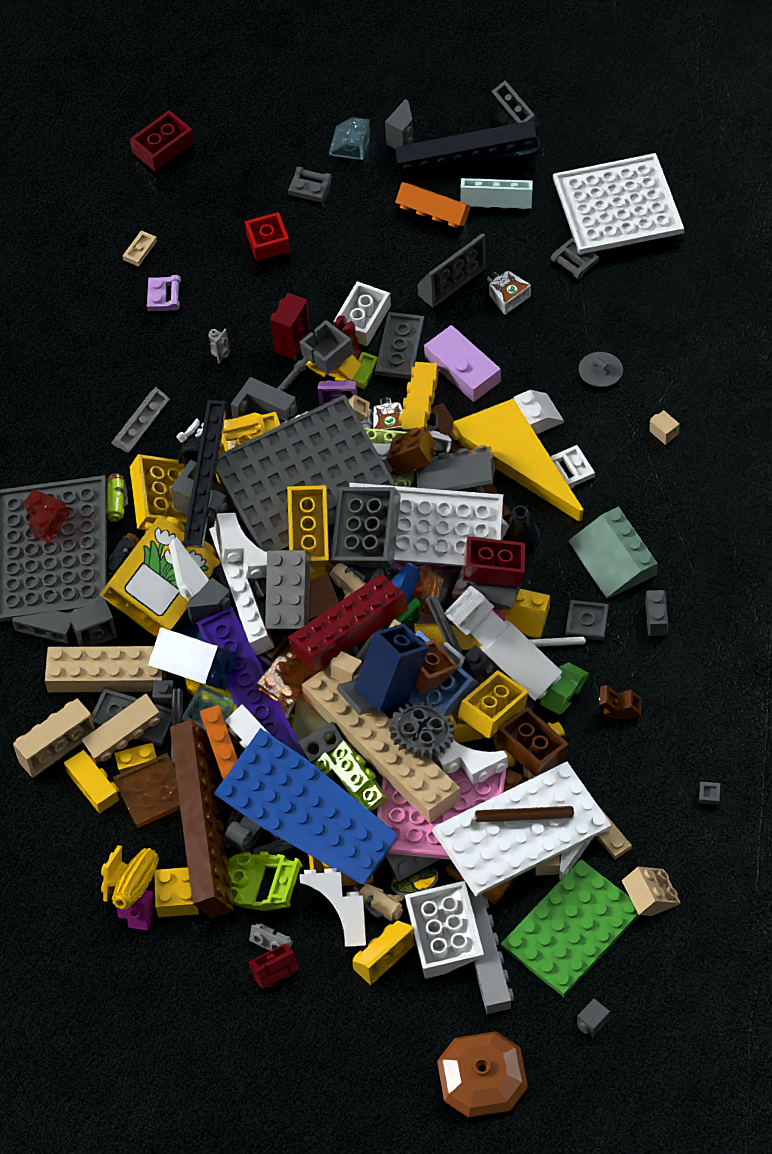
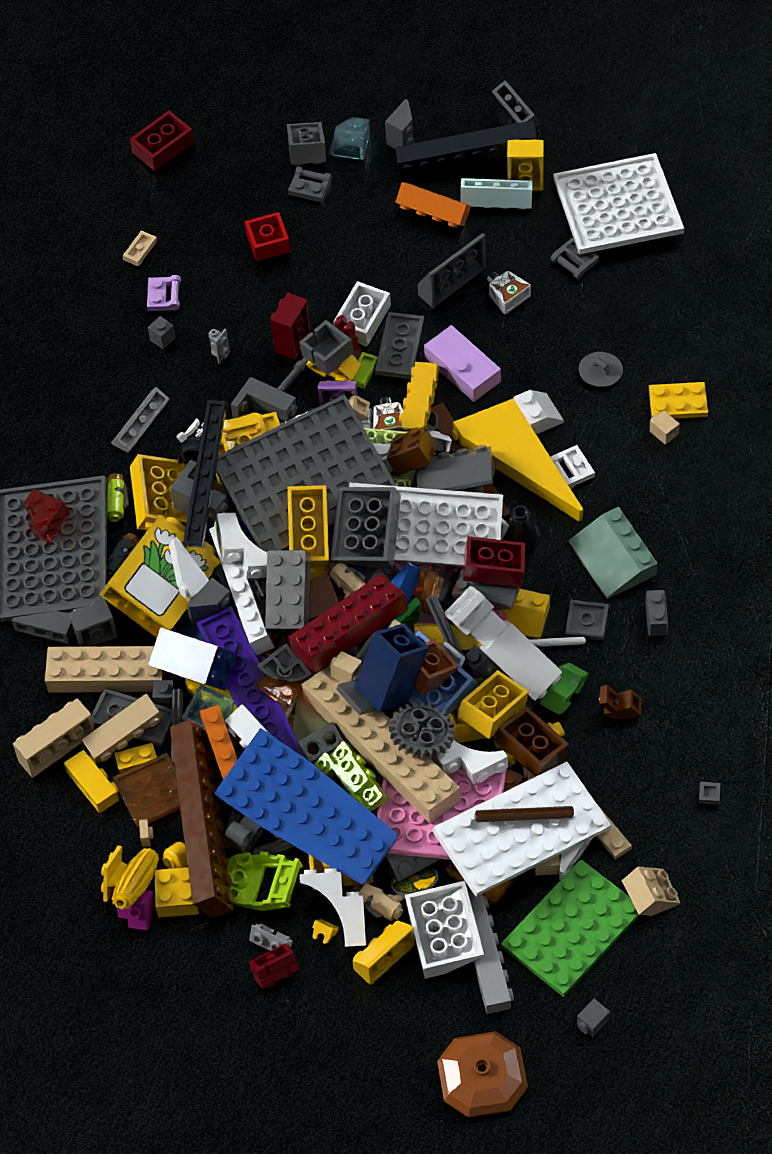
(146, 833): none -> tan plate
(161, 332): none -> dark grey brick
(175, 856): none -> yellow head
(284, 665): none -> dark grey brick
(306, 143): none -> dark grey slope
(326, 928): none -> yellow tile
(526, 162): none -> yellow brick
(679, 400): none -> yellow plate

